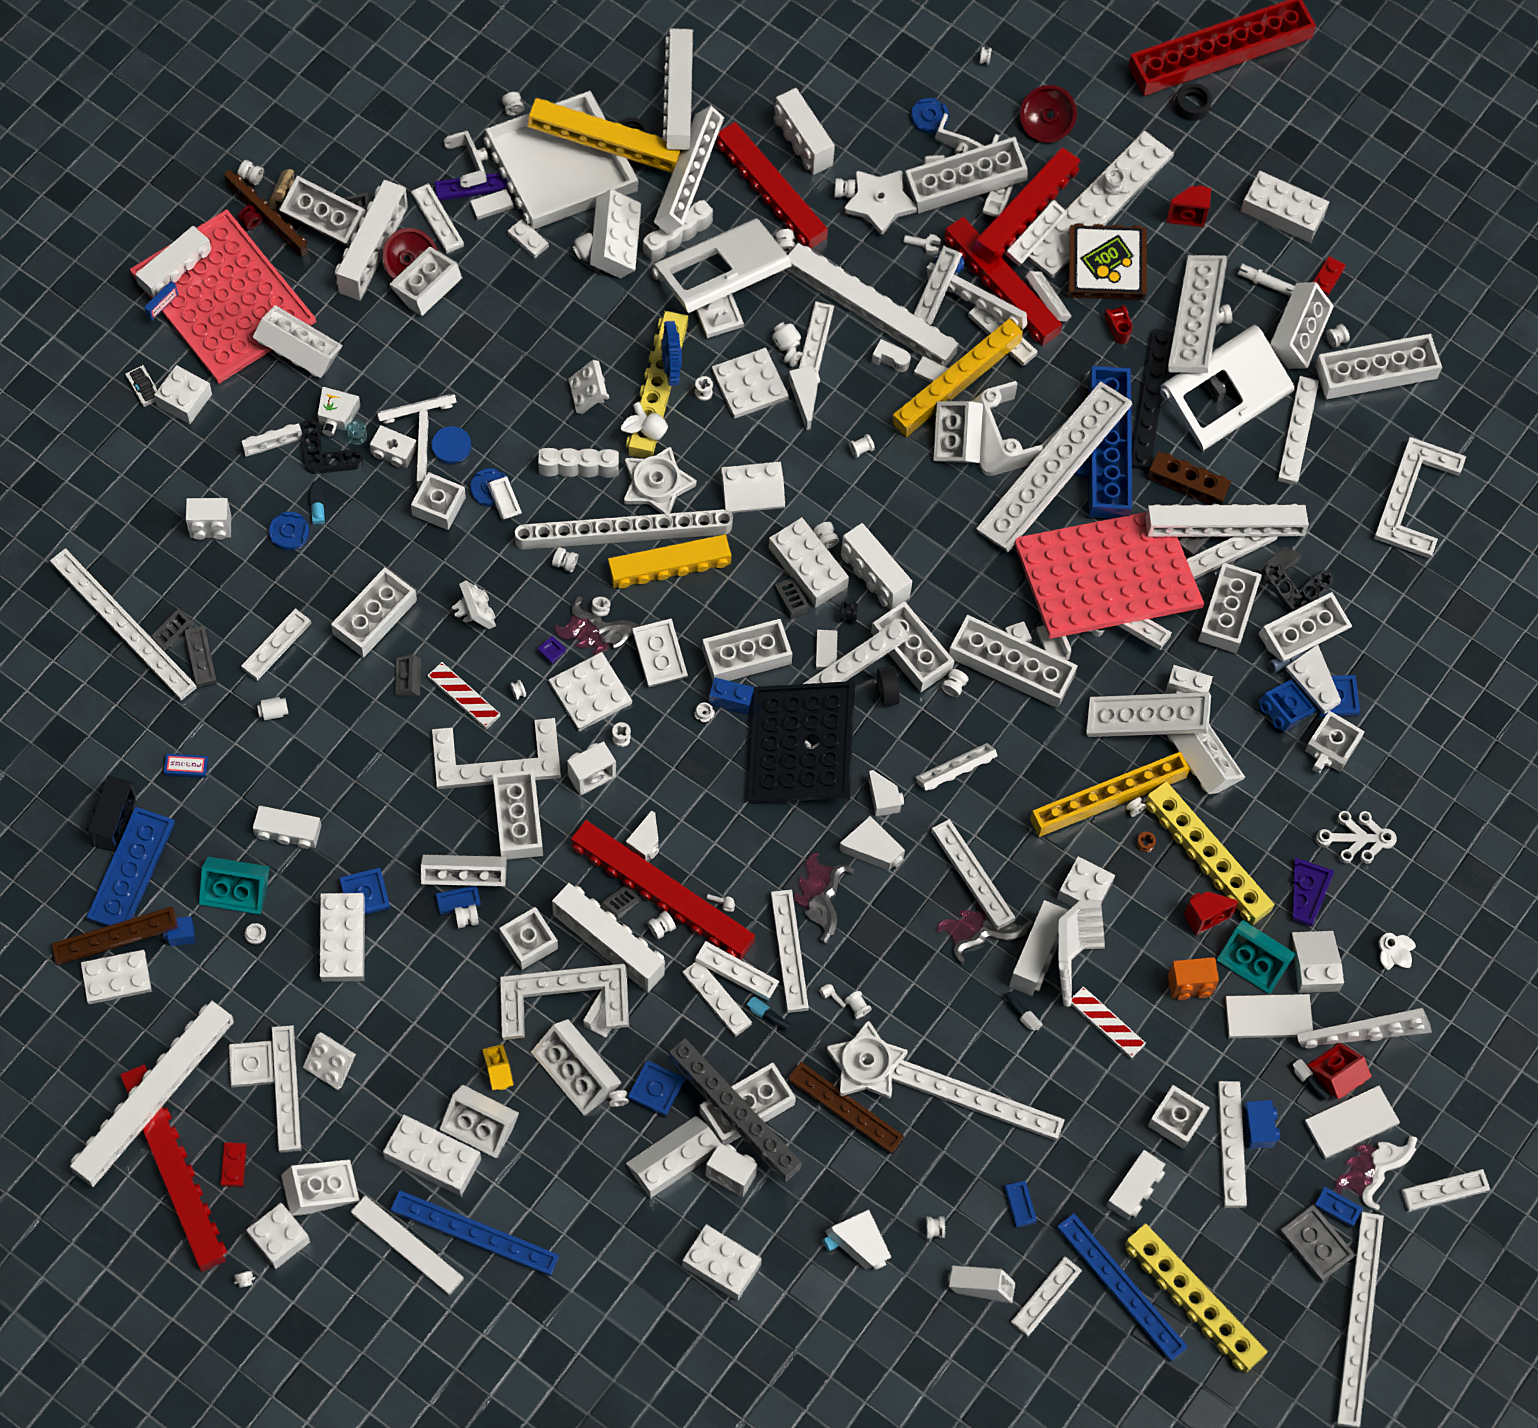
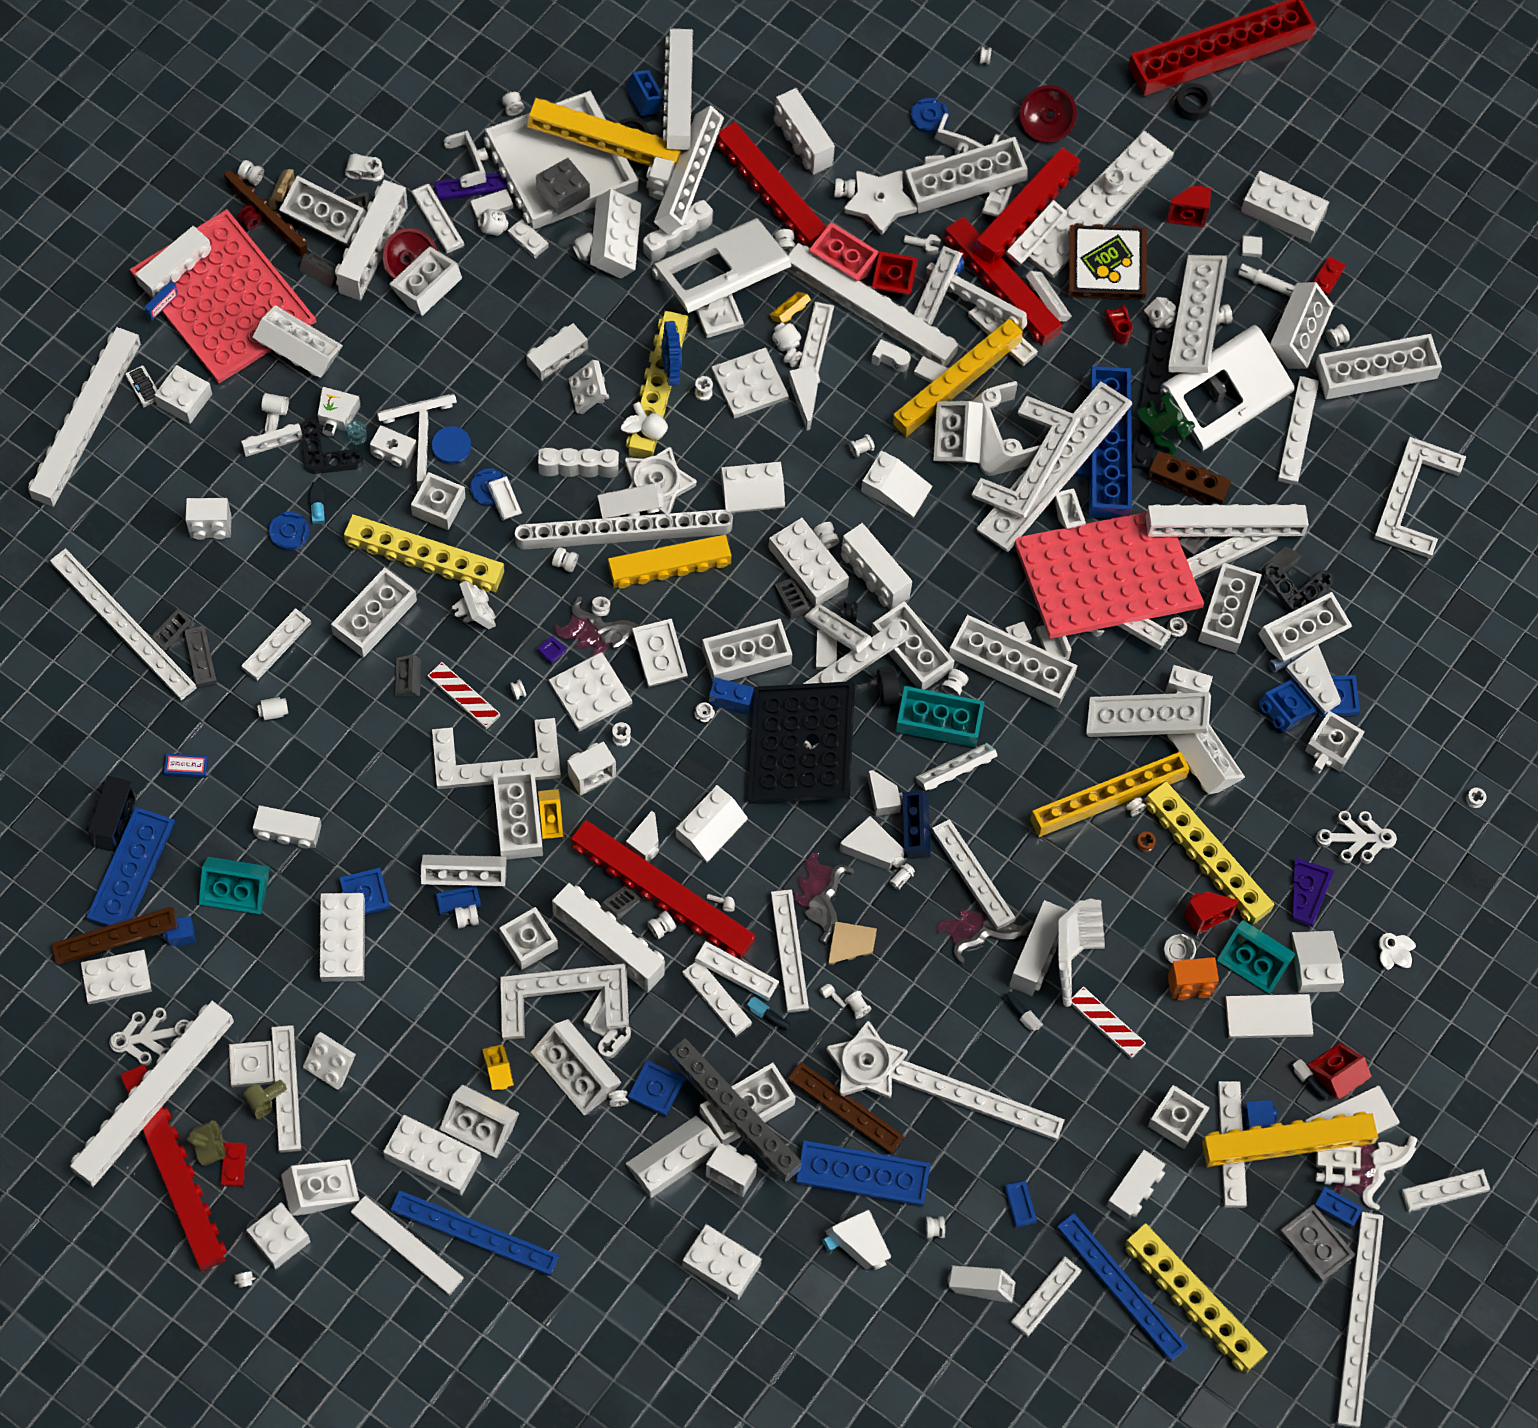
(84, 417): none -> white brick
(146, 1036): none -> white plant
(208, 1142): none -> olive beam
(255, 933): white plate -> none
(260, 1099): none -> olive beam
(274, 406): none -> white beam
(319, 269): none -> dark grey slope
(362, 168): none -> white piece
(417, 545): none -> light yellow brick
(492, 222): none -> white head
(550, 814): none -> yellow slope
(557, 351): none -> white brick
(563, 186): none -> flat silver brick
(618, 1043): none -> white beam
(631, 501): none -> white brick
(644, 92): none -> blue brick
(659, 177): none -> white brick
(711, 824): none -> white slope
(791, 306): none -> yellow plate
(838, 628): none -> white tile
(845, 252): none -> coral slope
(851, 942): none -> tan slope
(863, 1173): none -> blue plate
(895, 273): none -> red slope
(895, 485): none -> white slope
(902, 876): none -> white pin
(916, 824): none -> dark blue brick
(940, 716): none -> teal brick
(1020, 501): none -> white plate
(1068, 509): none -> white slope
(1084, 883): white brick -> none
(1160, 421): none -> dark green animal
(1161, 313): none -> white brick
(1177, 622): none -> white plate
(1179, 948): none -> white hair
(1252, 246): none -> white tile
(1290, 1139): none -> yellow brick
(1342, 1158): none -> white plate
(1371, 1029): white wing -> none
(1469, 798): none -> white bush

